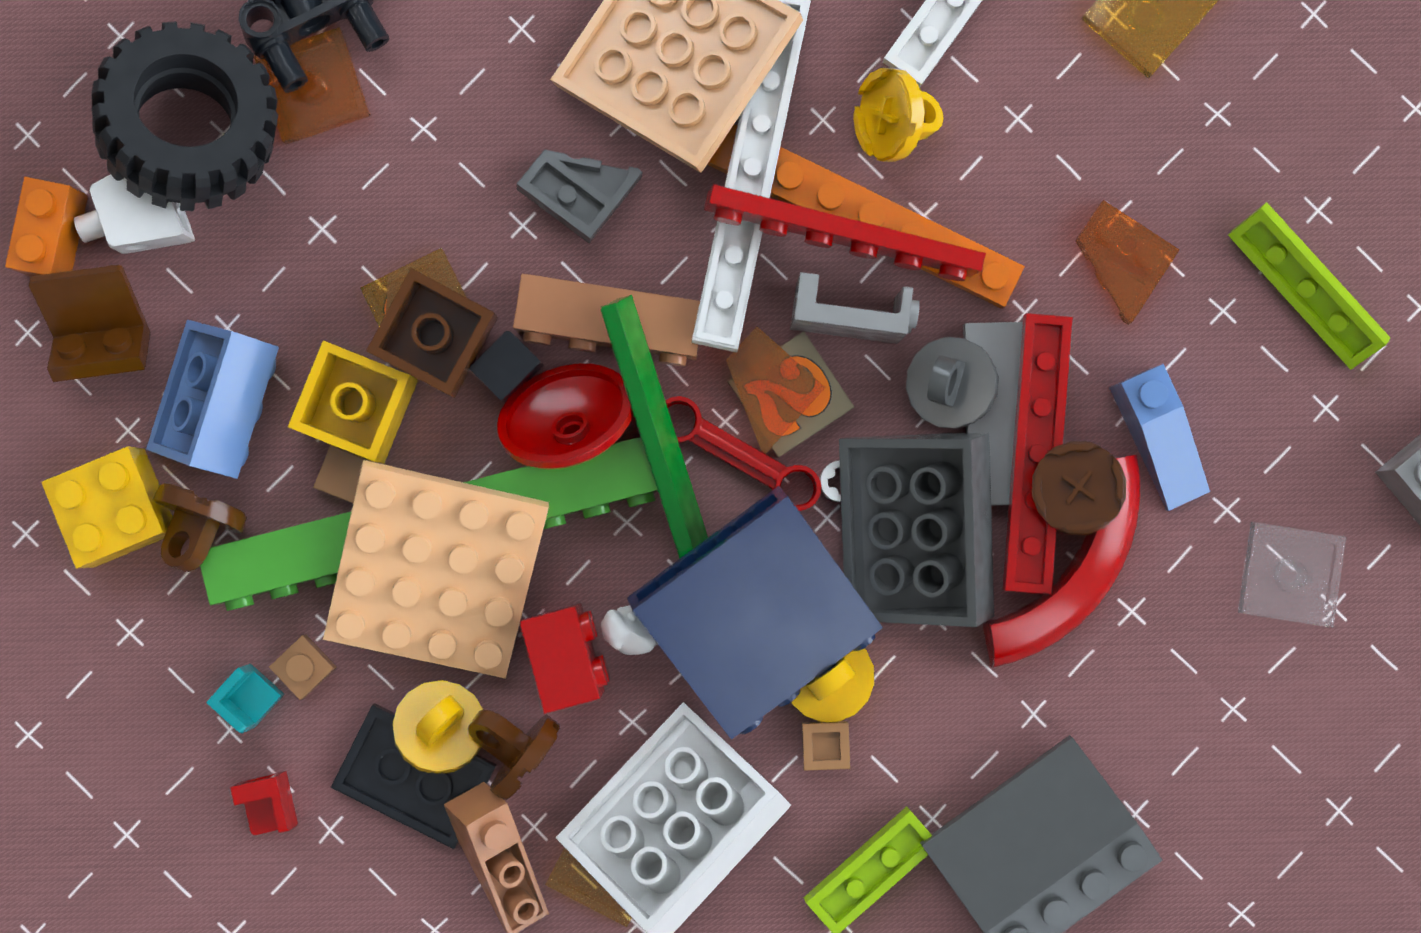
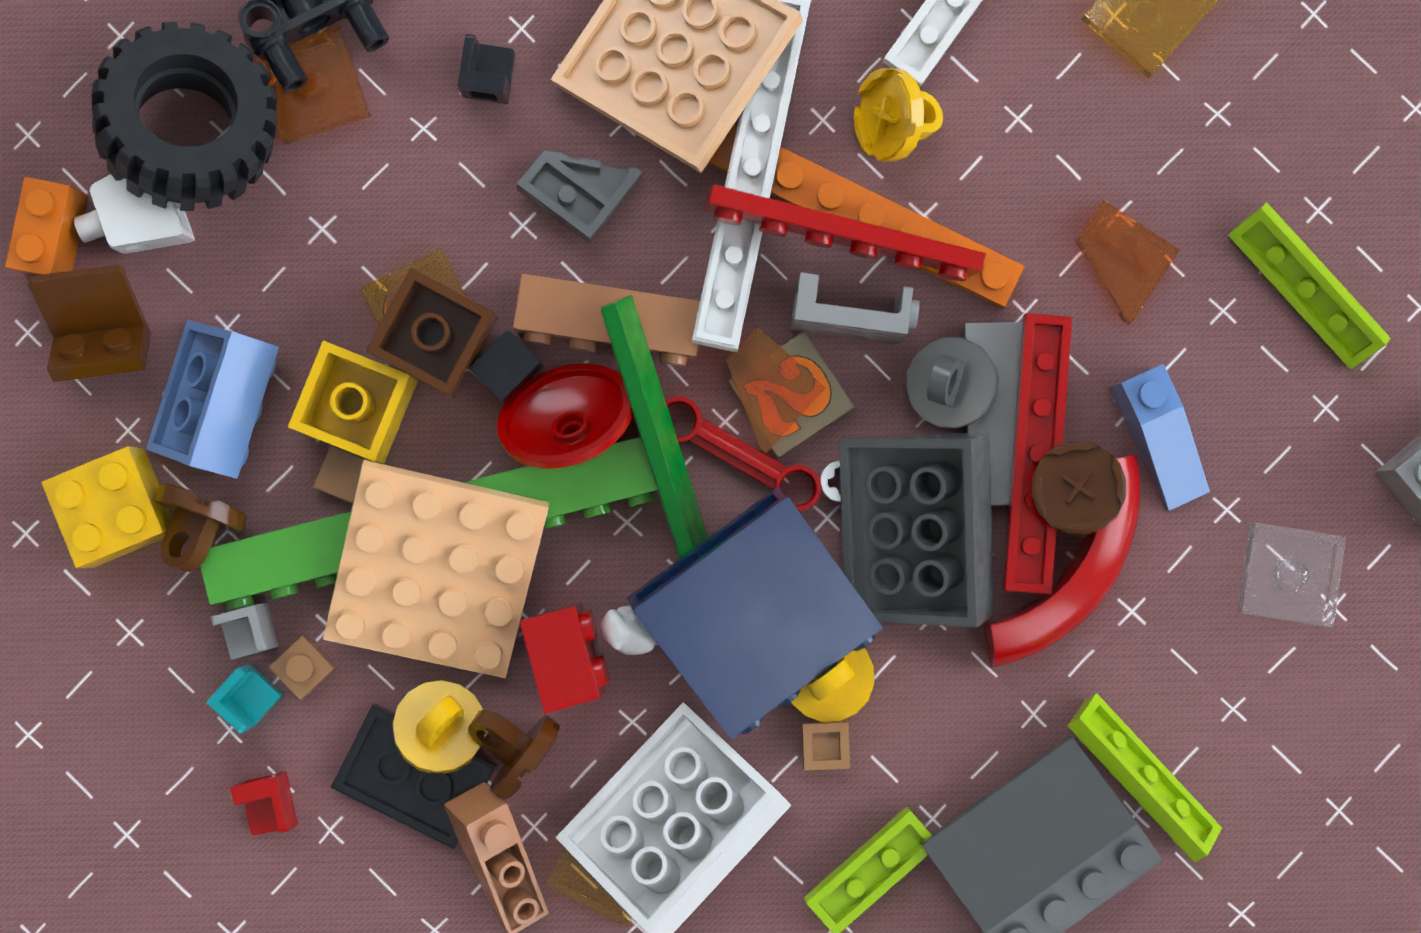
(247, 630): none -> light grey panel
(485, 71): none -> black panel
(1145, 777): none -> lime plate

